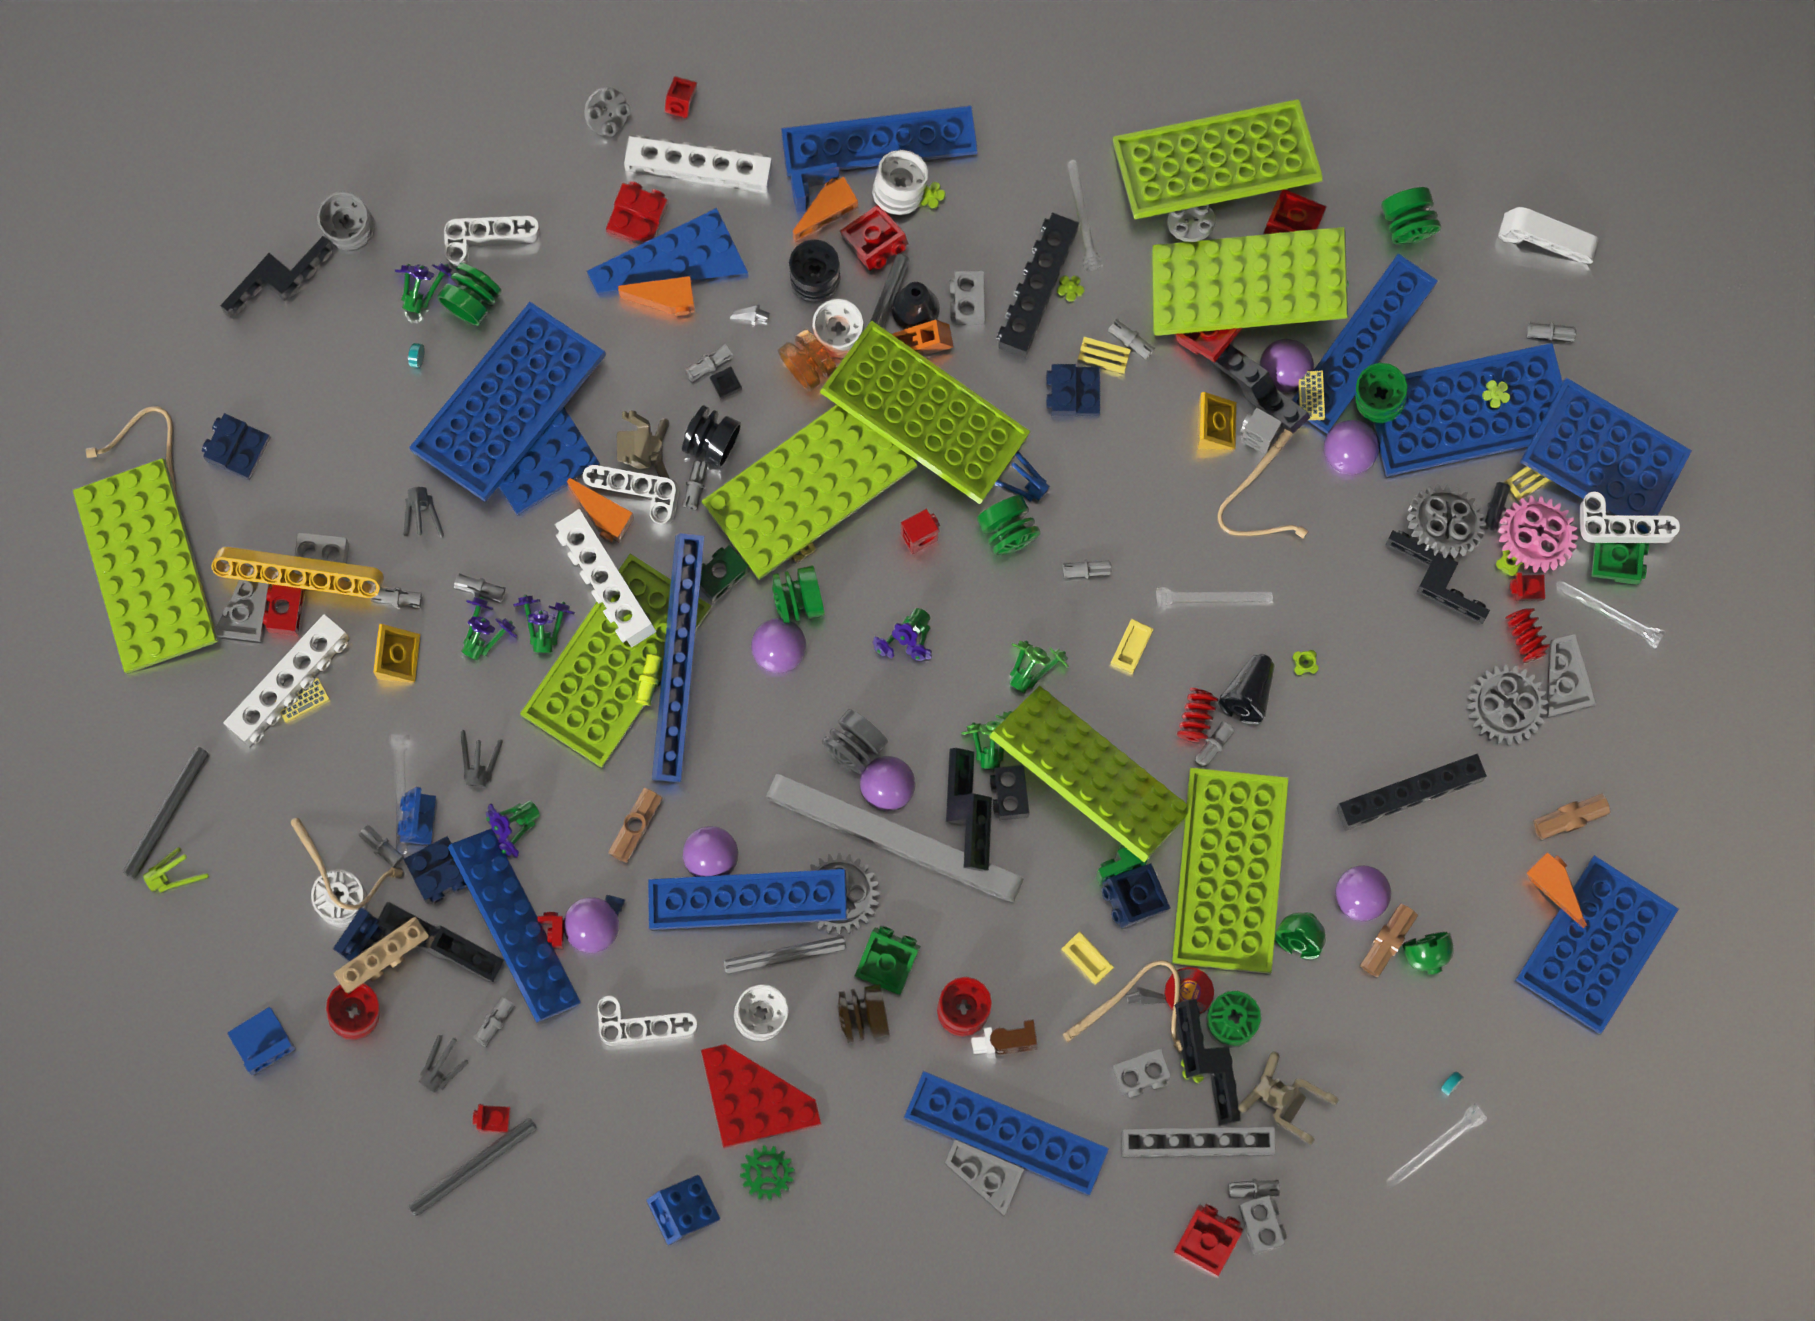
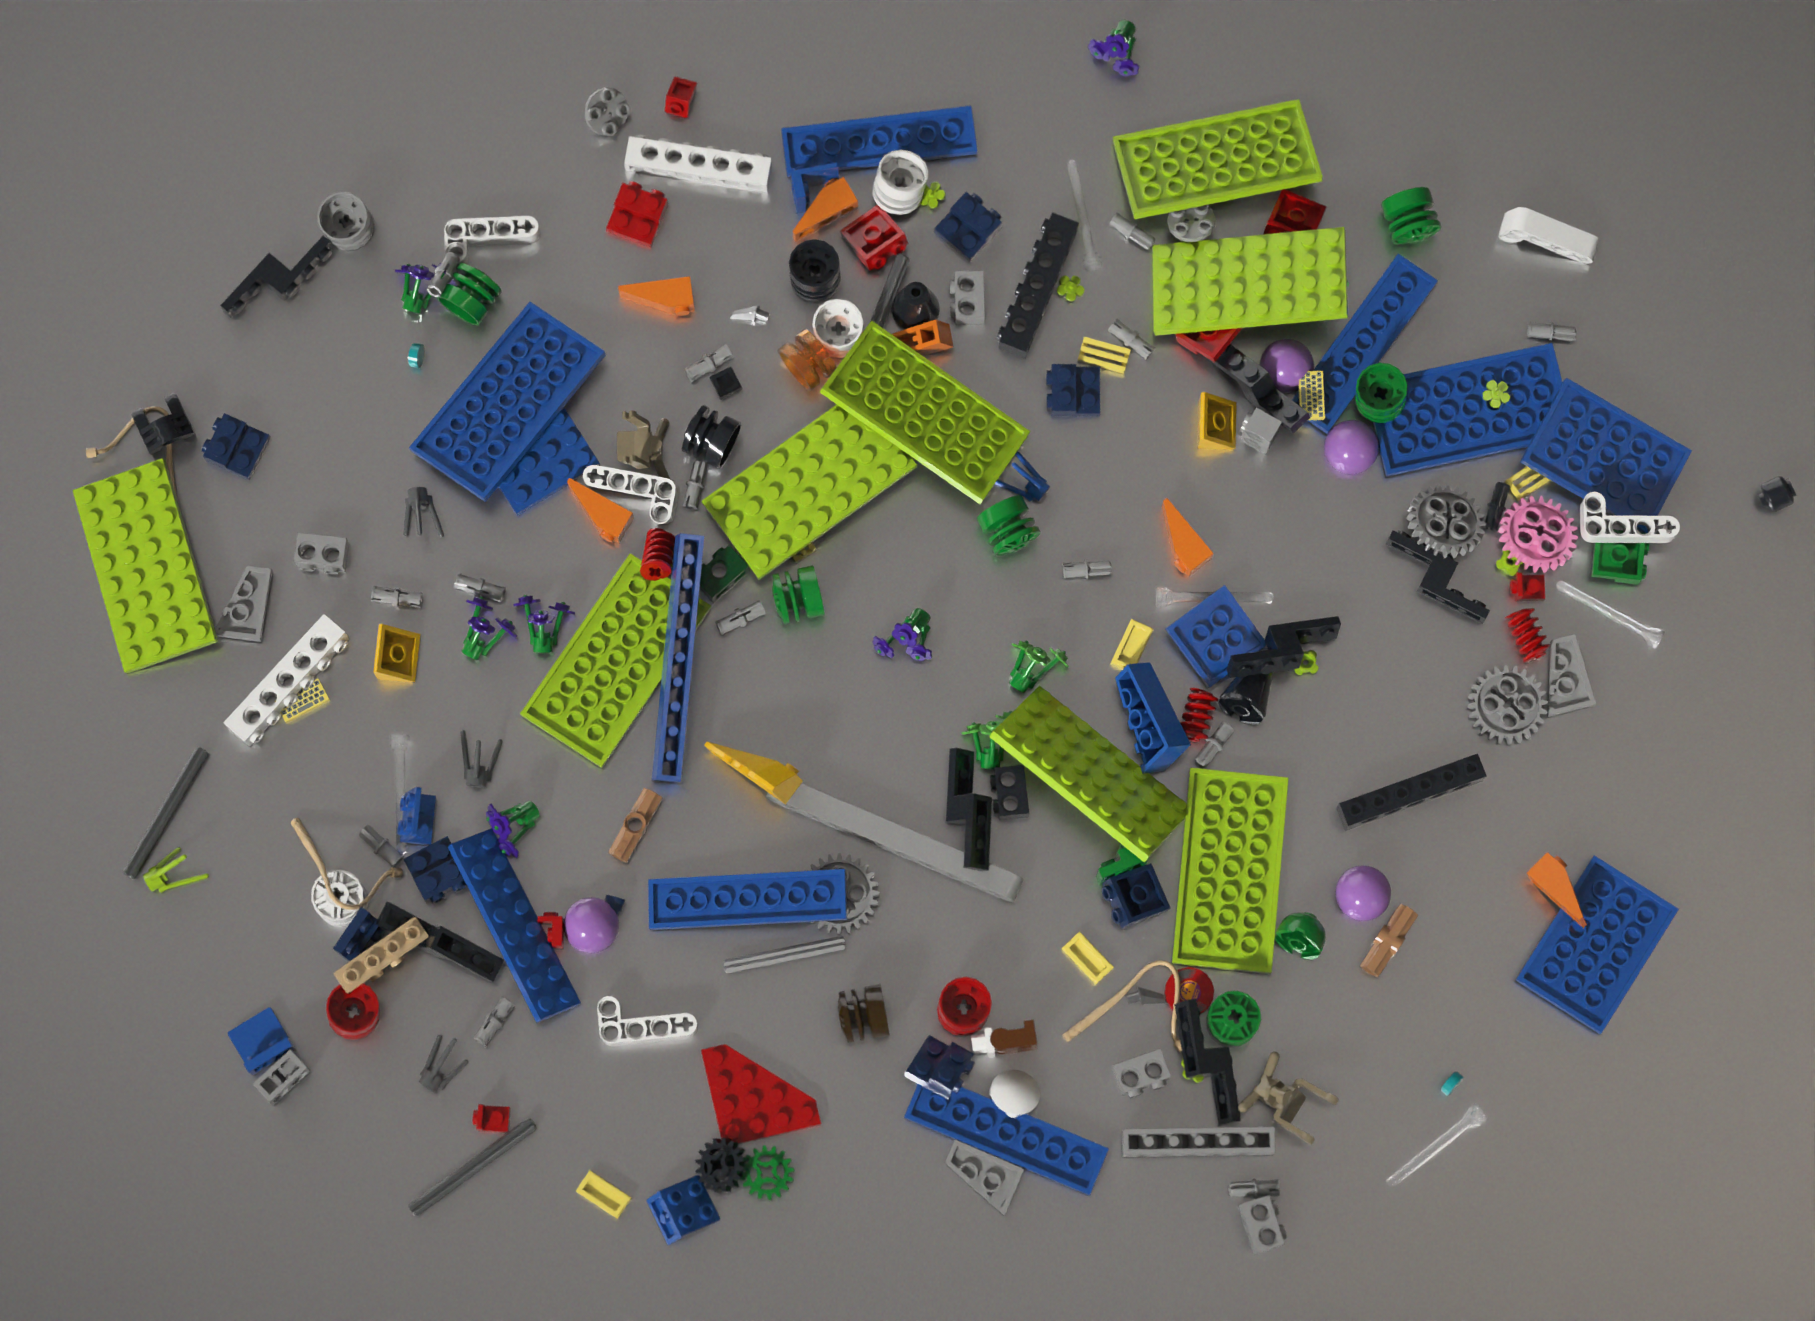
(165, 429): none -> black piece
(281, 1077): none -> light grey brick
(289, 621): red brick -> none
(308, 567): yellow beam -> none
(449, 264): none -> light grey pin
(603, 1194): none -> light yellow tile
(639, 625): white brick -> none
(648, 680): neon yellow pin -> none
(657, 554): none -> red piece
(694, 249): blue wing -> none
(710, 852): medium lavender piece -> none
(722, 1165): none -> black gear
(740, 617): none -> light grey pin
(765, 999): white wheel -> none
(767, 773): none -> yellow wedge
(778, 645): medium lavender piece -> none
(853, 743): dark grey wheel -> none
(887, 783): medium lavender piece -> none
(888, 959): green plate -> none
(920, 530): red brick -> none
(940, 1067): none -> dark blue plate
(969, 225): none -> dark blue plate
(1015, 1092): none -> white dish
(1119, 44): none -> dark purple plant
(1132, 231): none -> light grey axle
(1152, 717): none -> blue wedge
(1185, 543): none -> orange slope
(1209, 1239): red plate -> none
(1214, 633): none -> blue plate
(1269, 456): tan piece -> none
(1283, 647): none -> black bracket
(1429, 952): green cylinder -> none
(1571, 816): medium nougat piece -> none
(1777, 493): none -> black head

